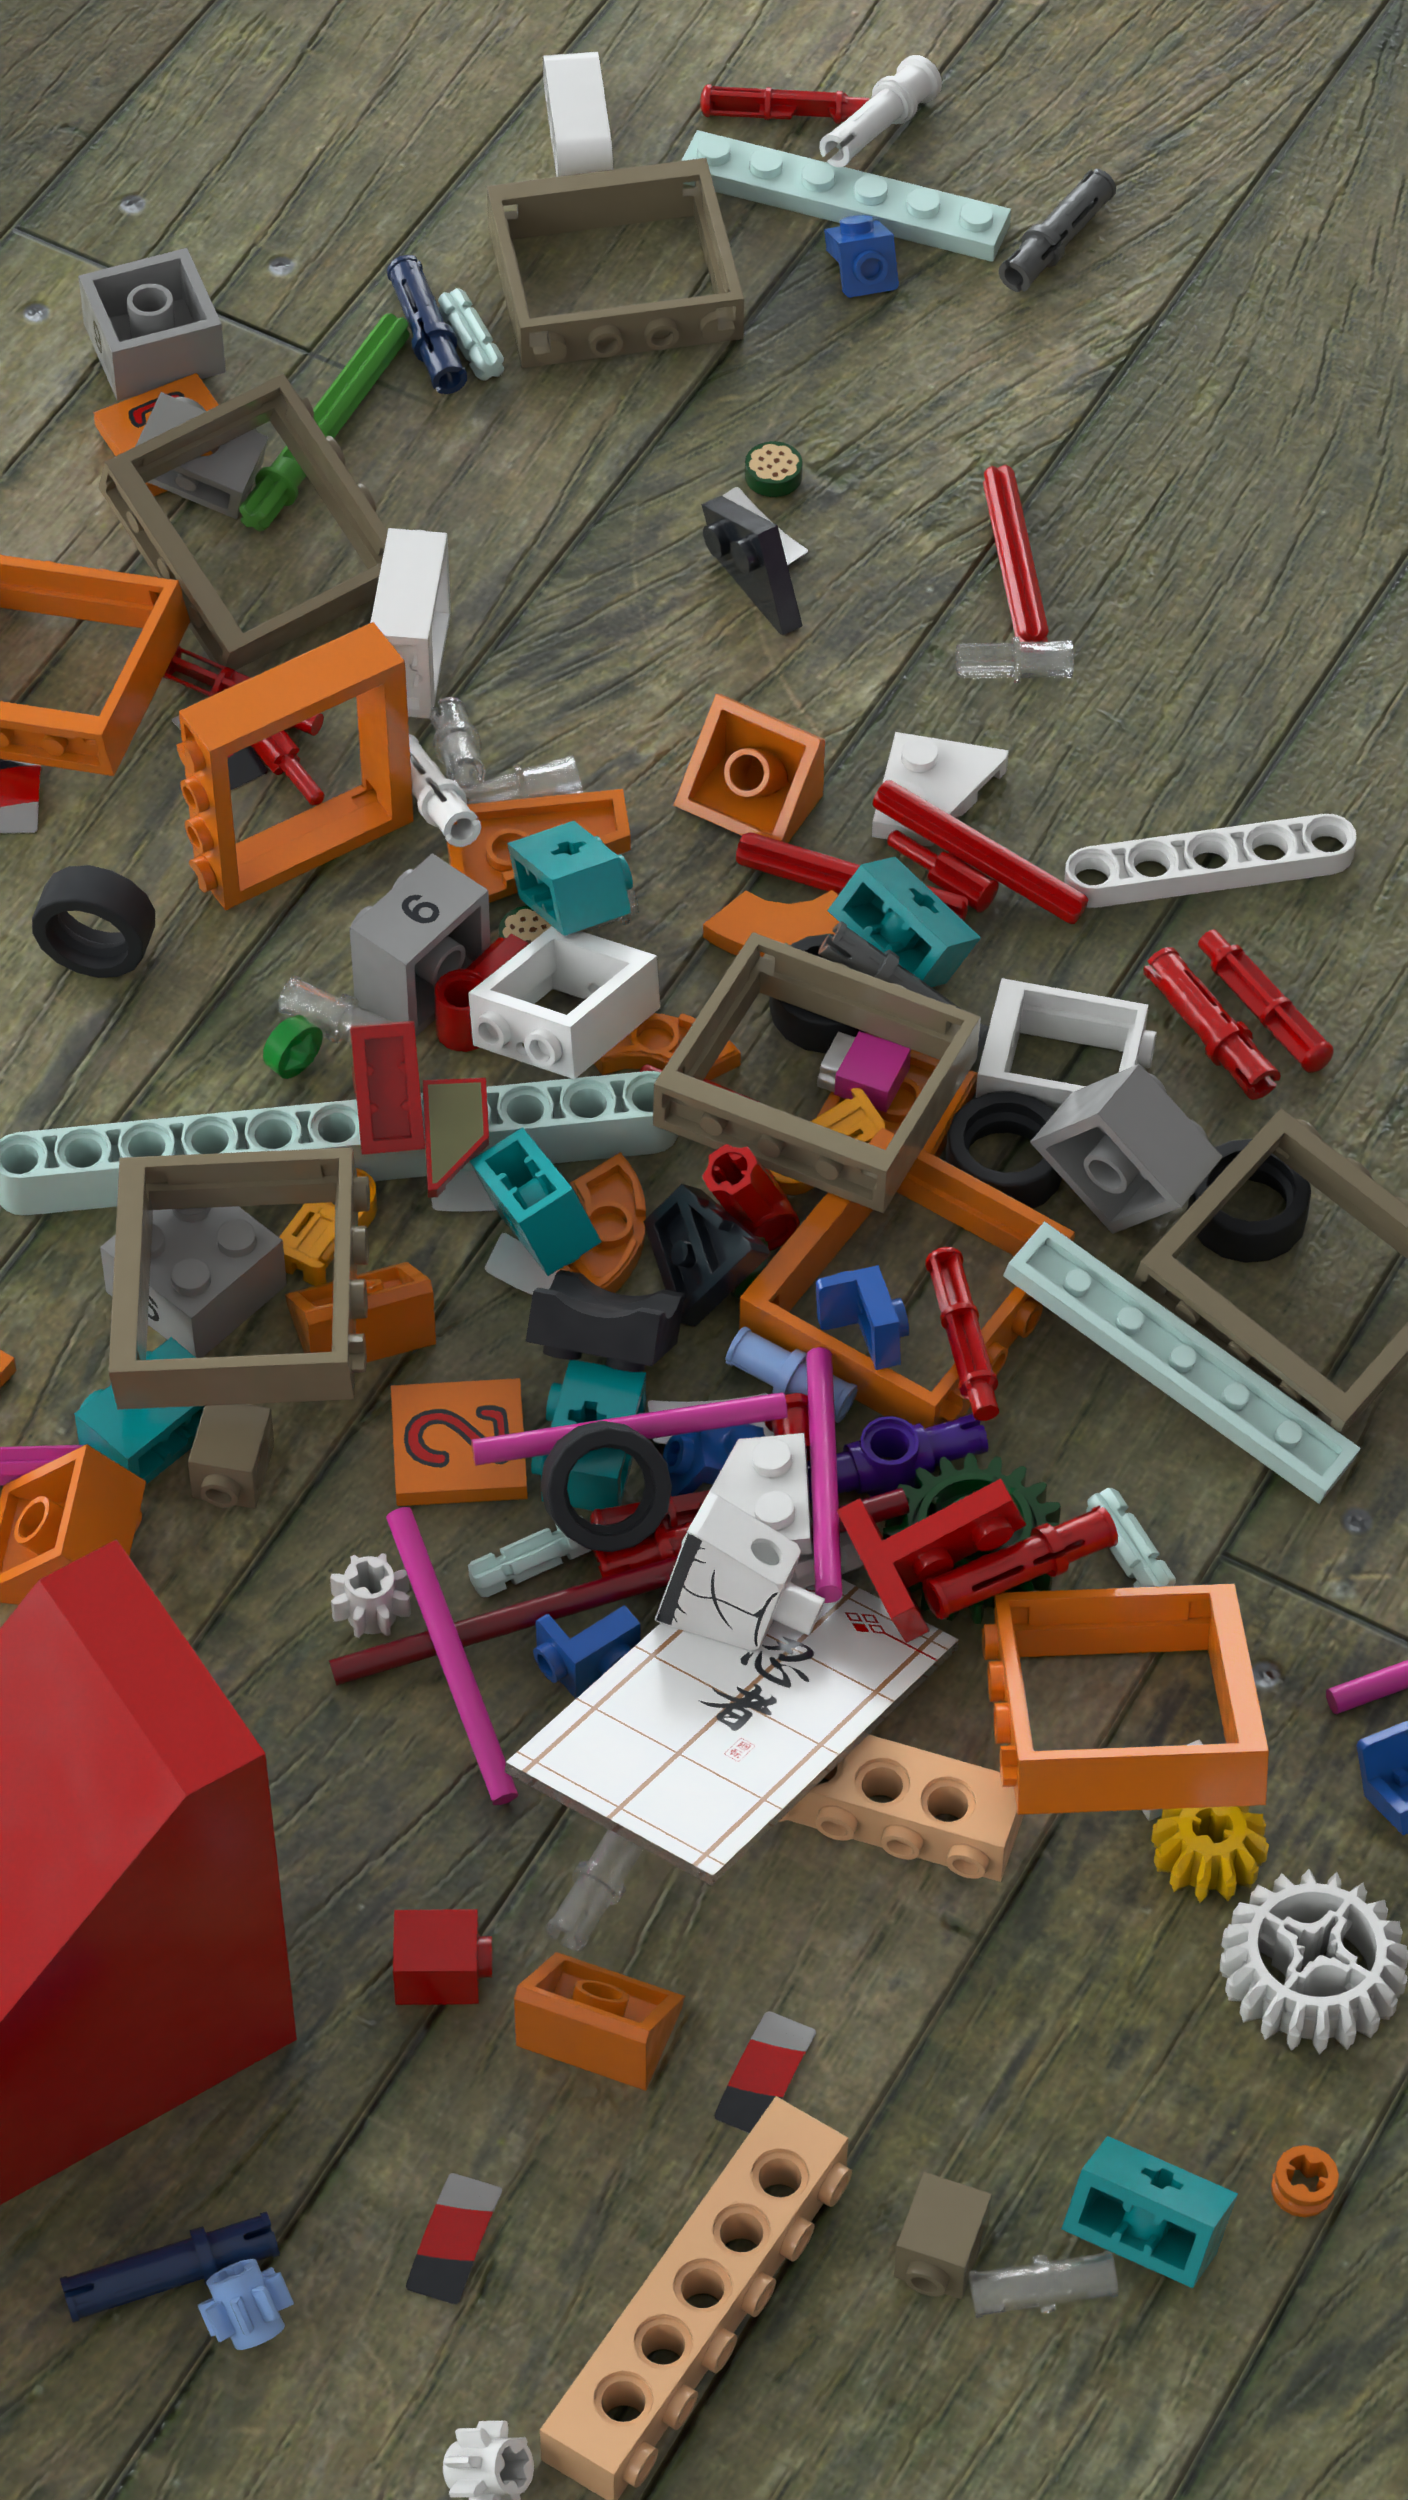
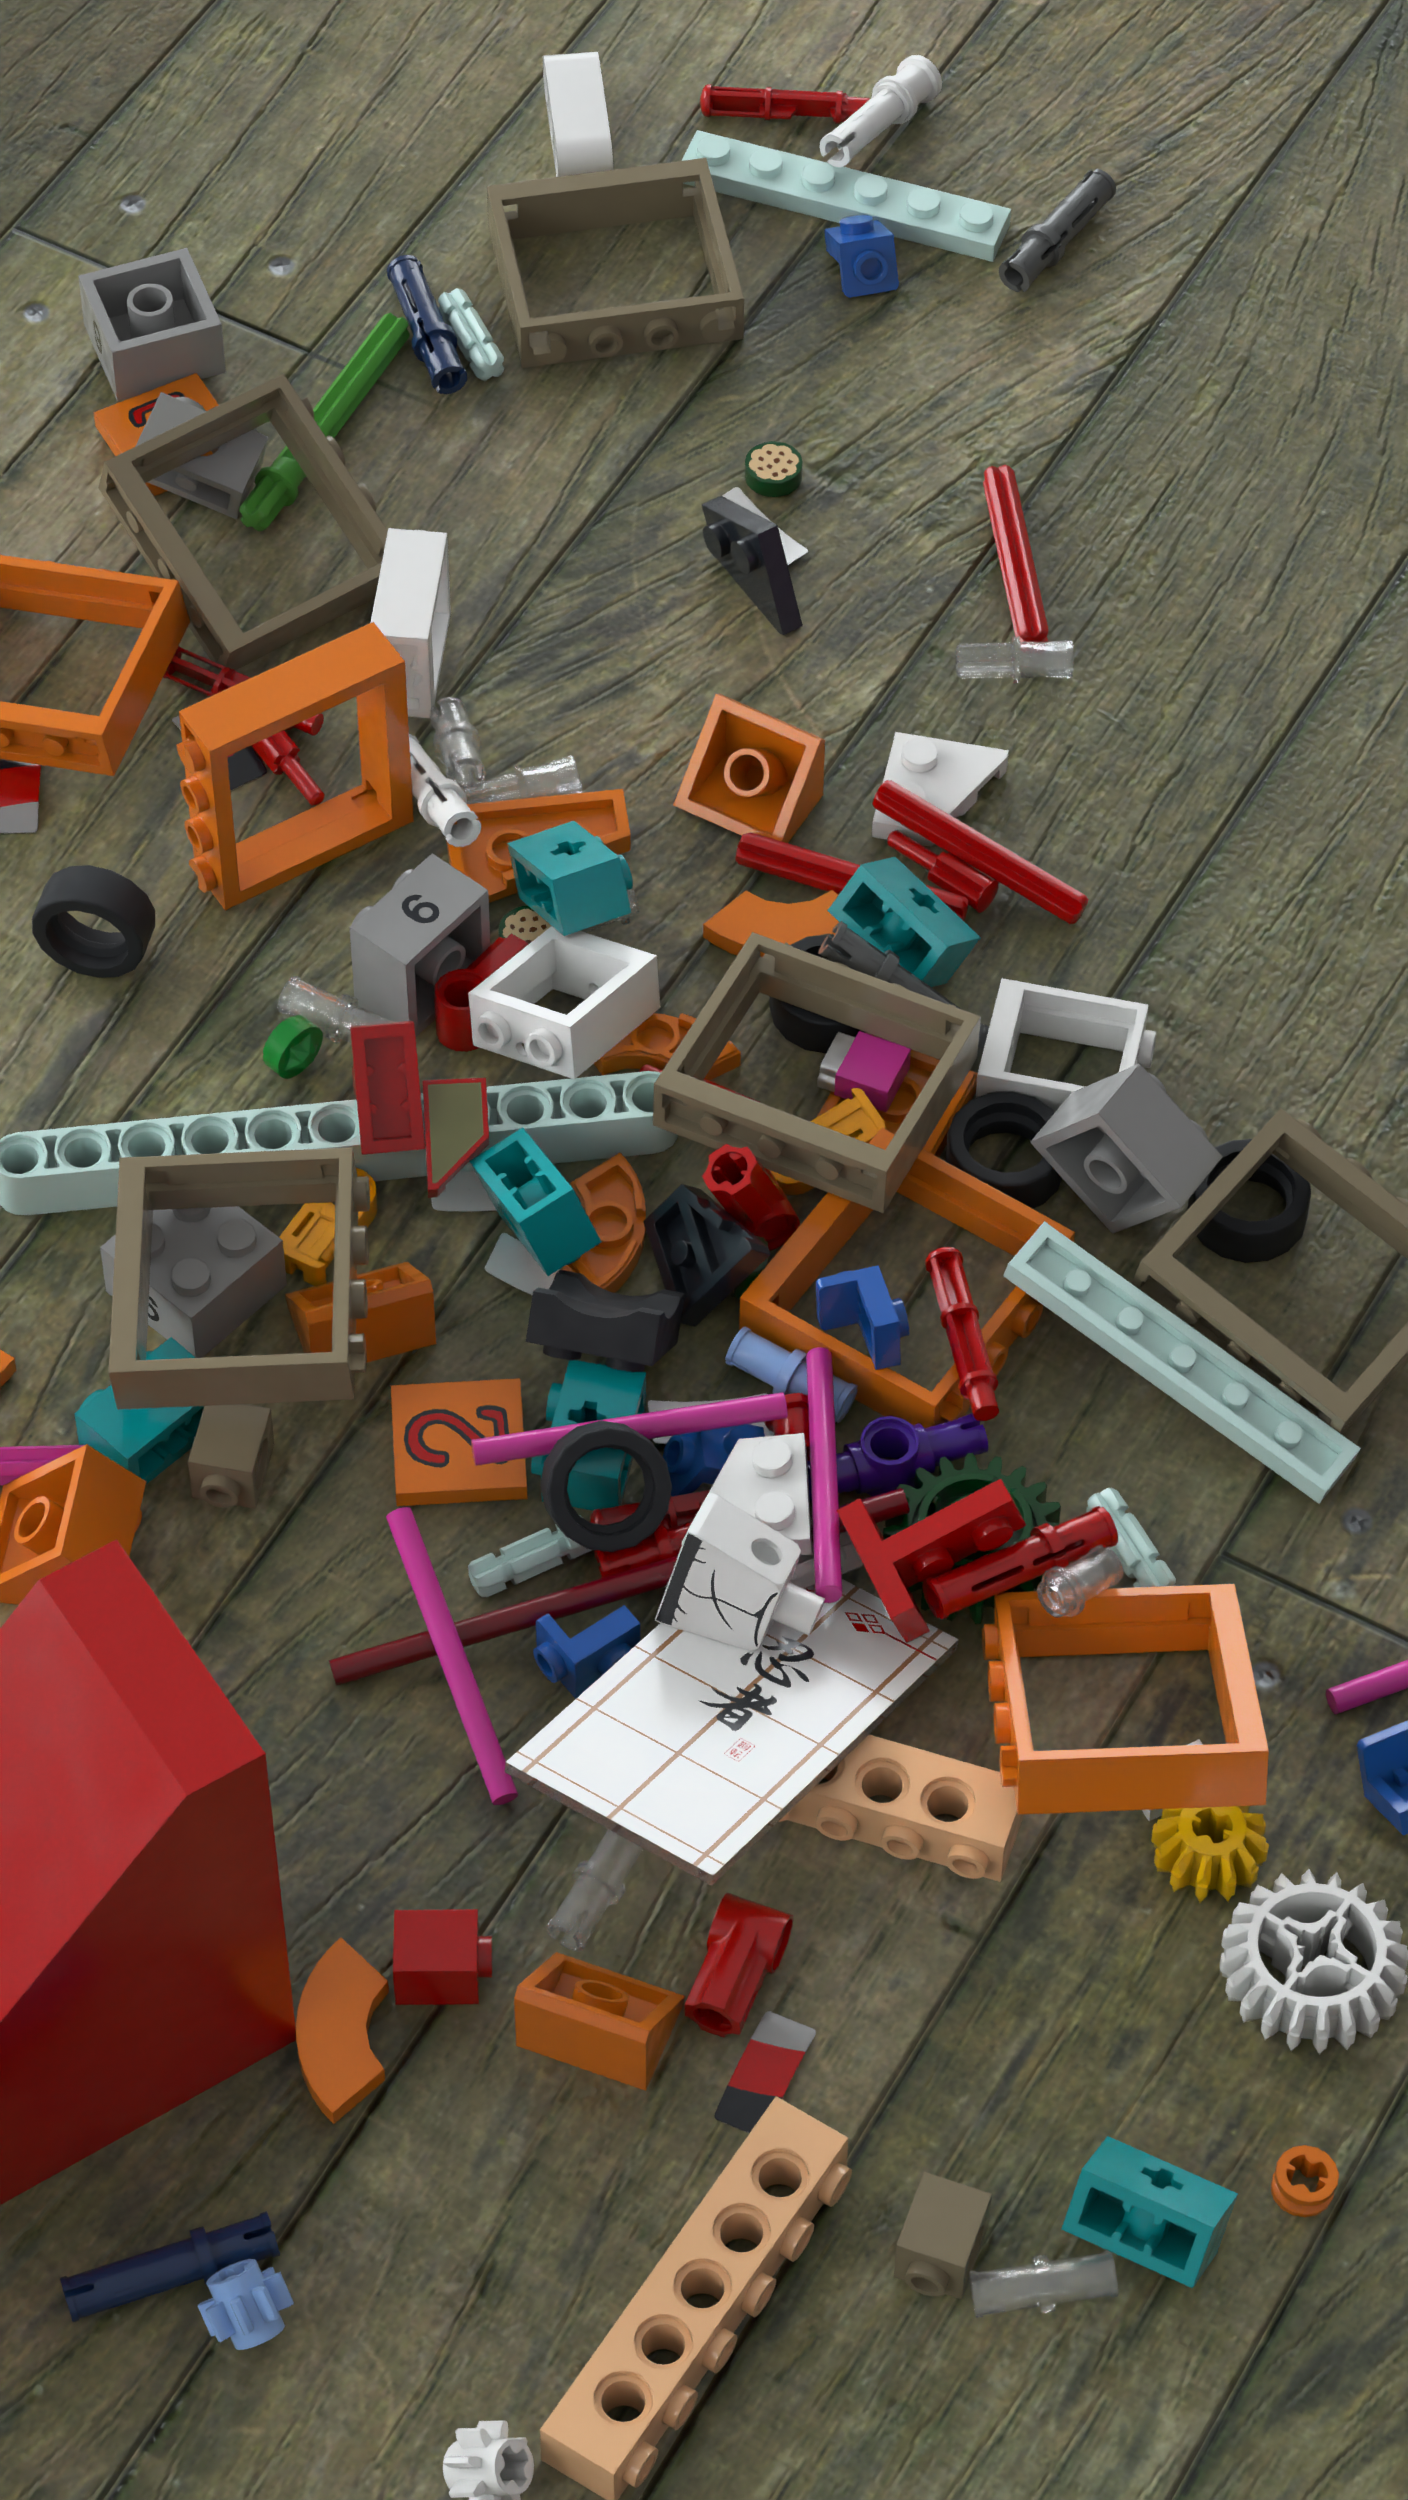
(334, 2030): none -> orange tile
(370, 1595): white gear -> none
(453, 2238): sticker -> none
(741, 1949): none -> red piece
(1068, 1588): none -> clear pin
(1225, 1040): red pin -> none
(1232, 843): white beam -> none
(1267, 1002): red piece -> none

